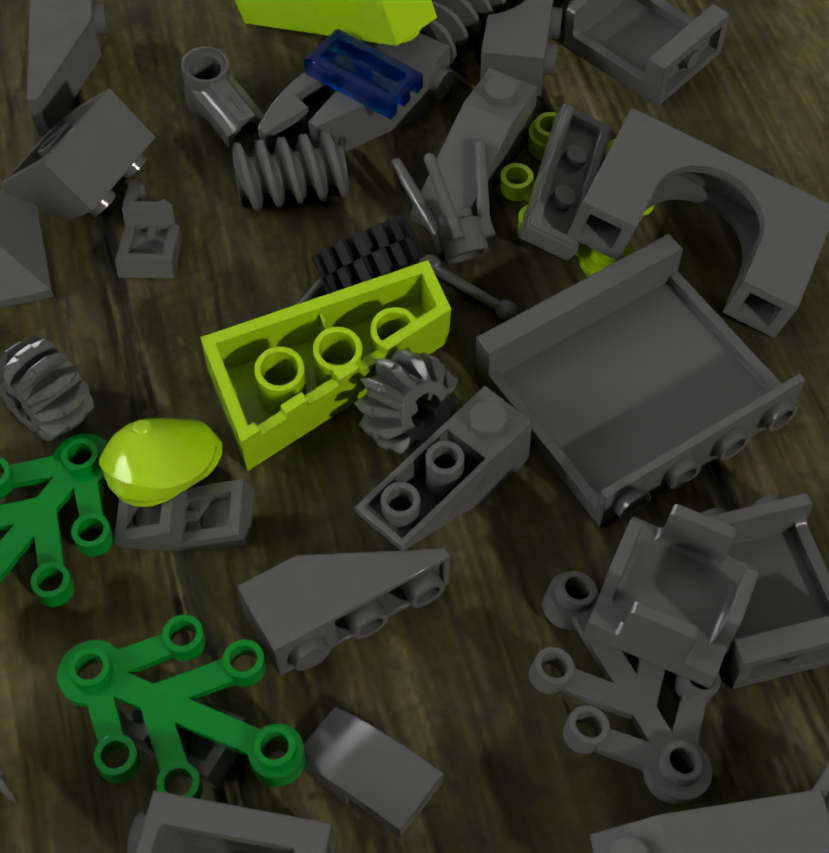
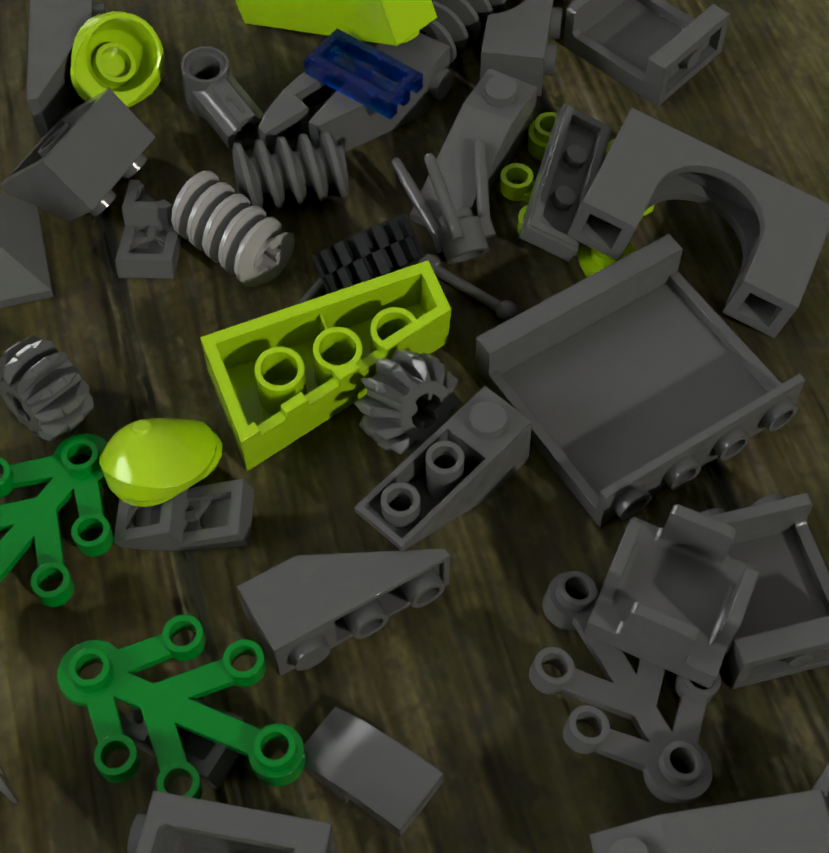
(117, 54): none -> lime hat
(231, 230): none -> light grey piece

